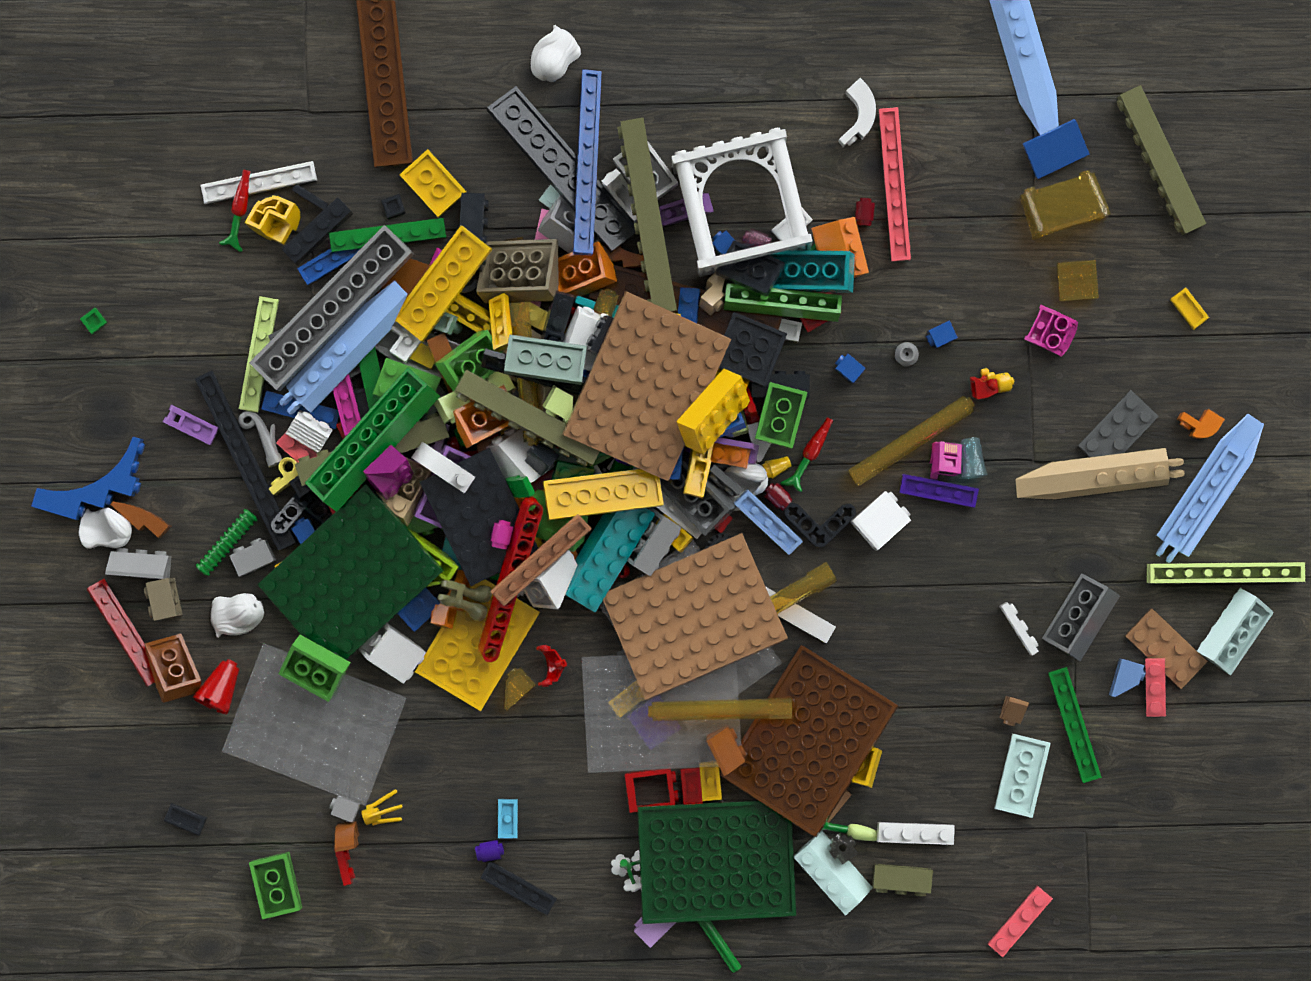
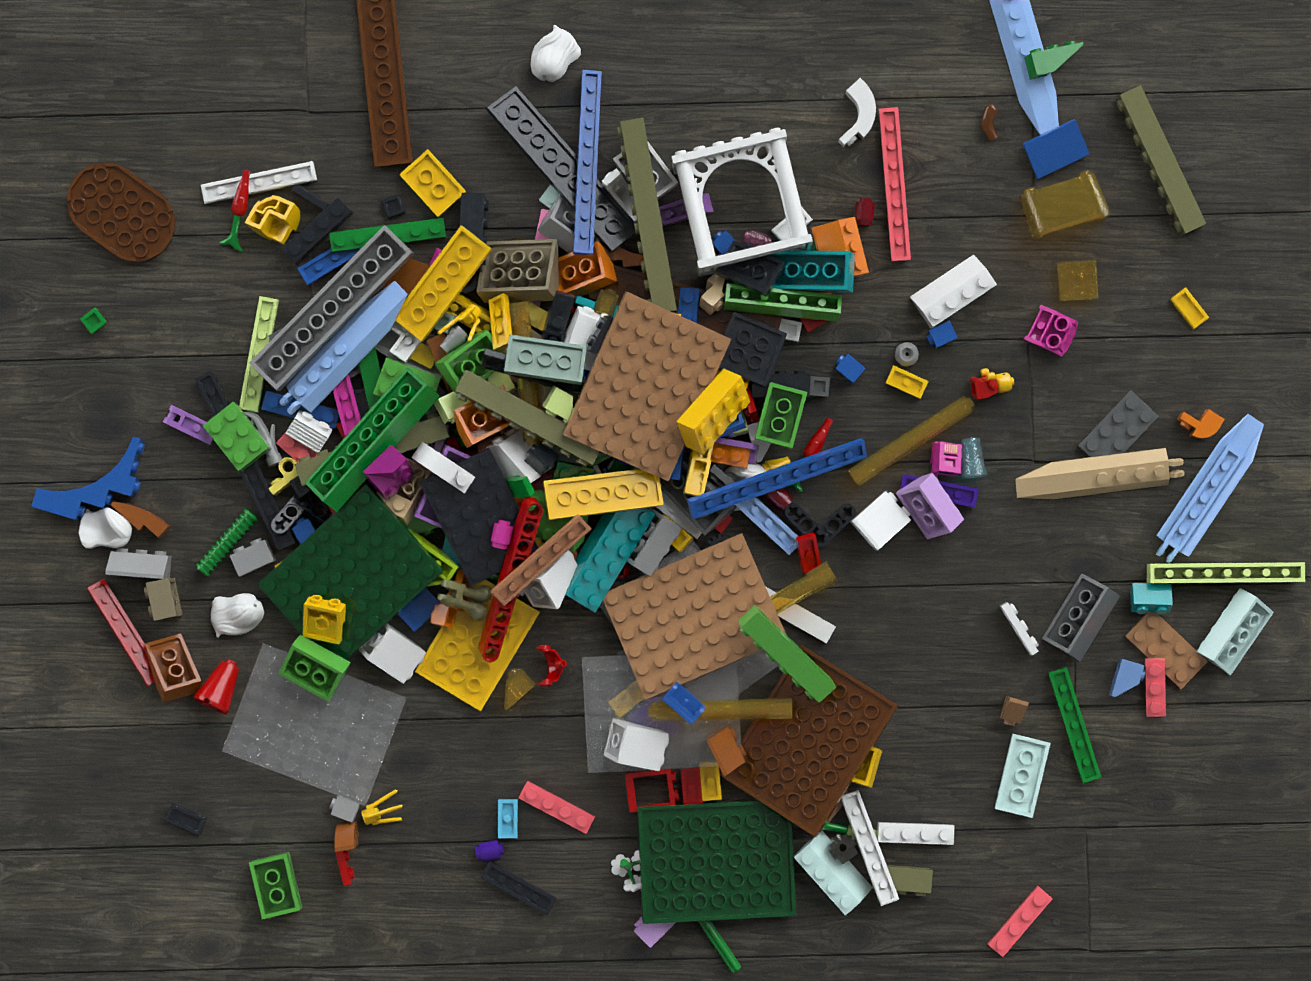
(121, 212): none -> reddish brown plate
(237, 436): none -> bright green brick
(323, 619): none -> yellow plate
(454, 339): none -> light grey cone
(469, 315): none -> yellow plant
(556, 807): none -> coral plate
(636, 745): none -> white slope
(683, 703): none -> blue hinge
(777, 478): none -> blue plate
(786, 654): none -> bright green brick
(808, 552): none -> red plate
(819, 386): none -> dark grey plate
(869, 848): none -> white tile
(906, 382): none -> yellow plate
(930, 506): none -> lavender slope
(953, 291): none -> white slope
(987, 122): none -> reddish brown arm
(1045, 62): none -> slope
(1151, 598): none -> teal brick

